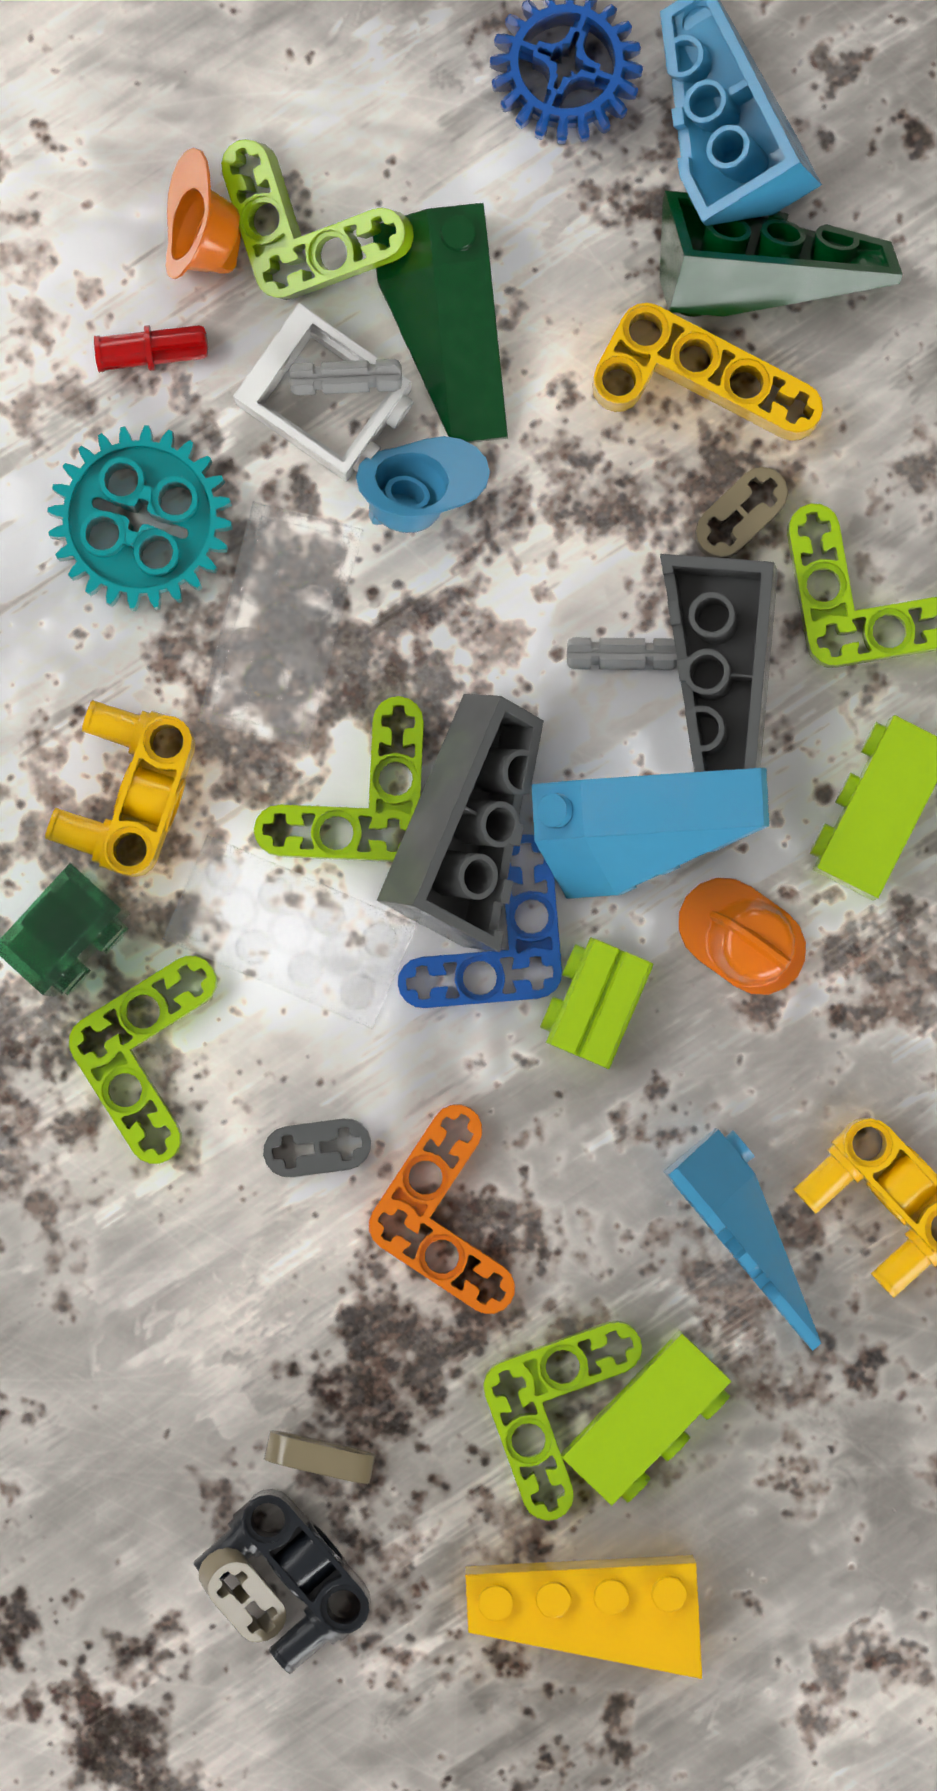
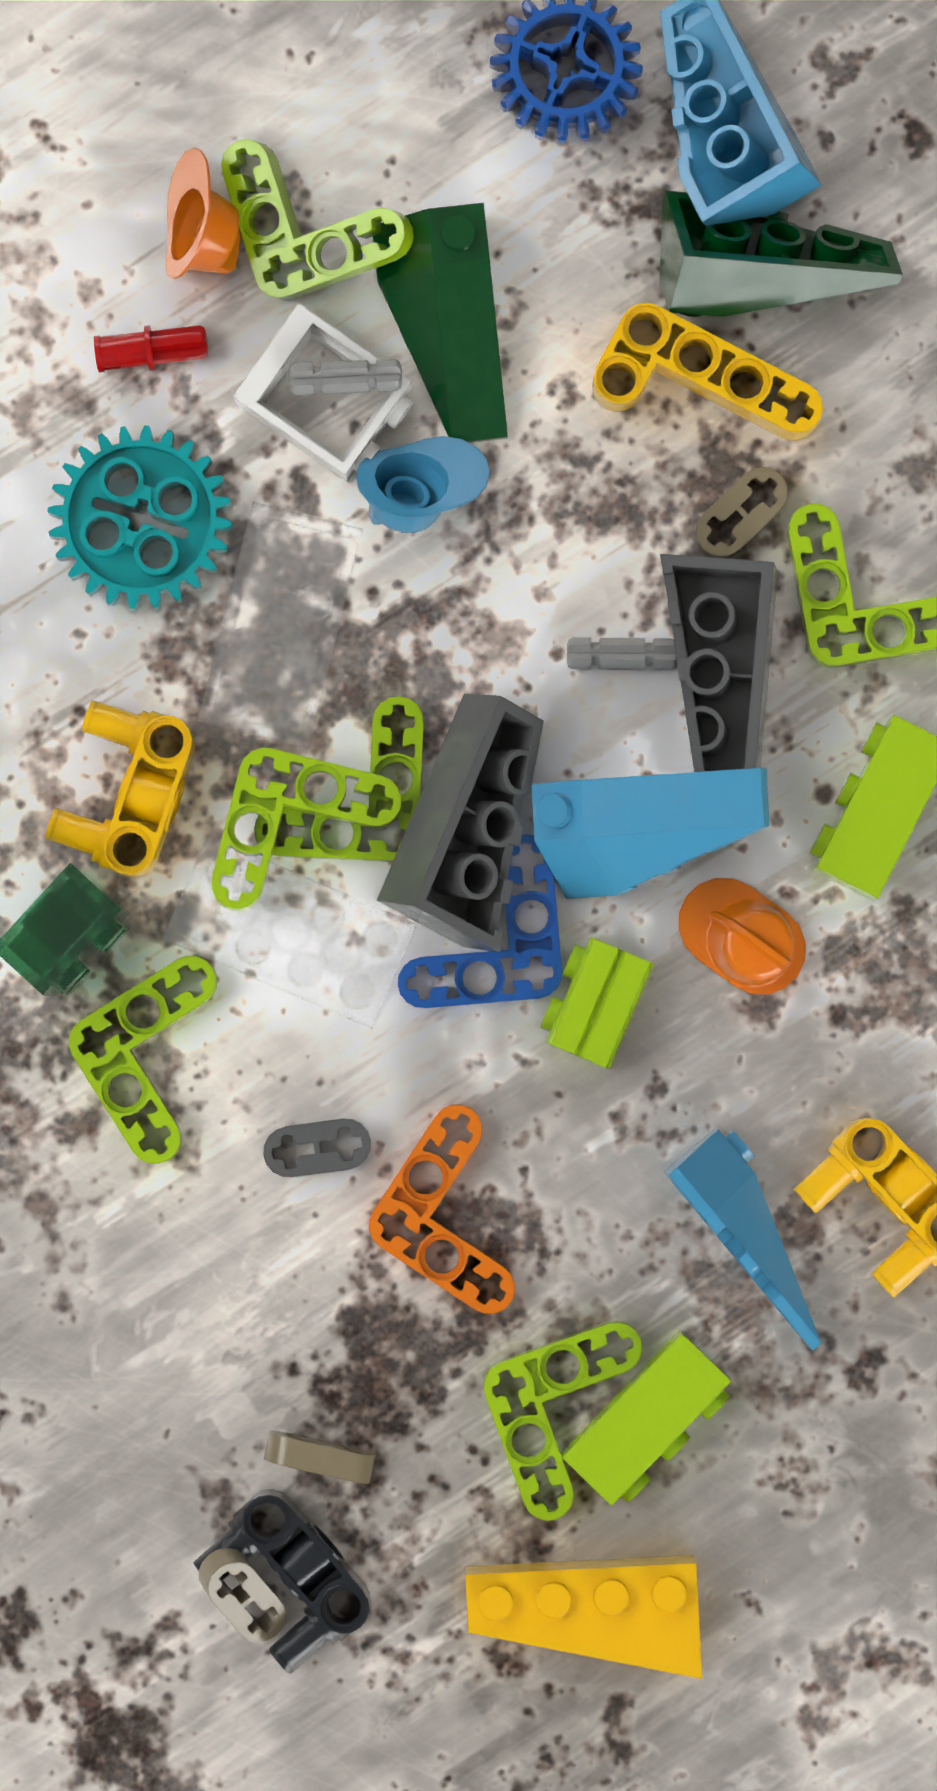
(270, 806): none -> lime beam

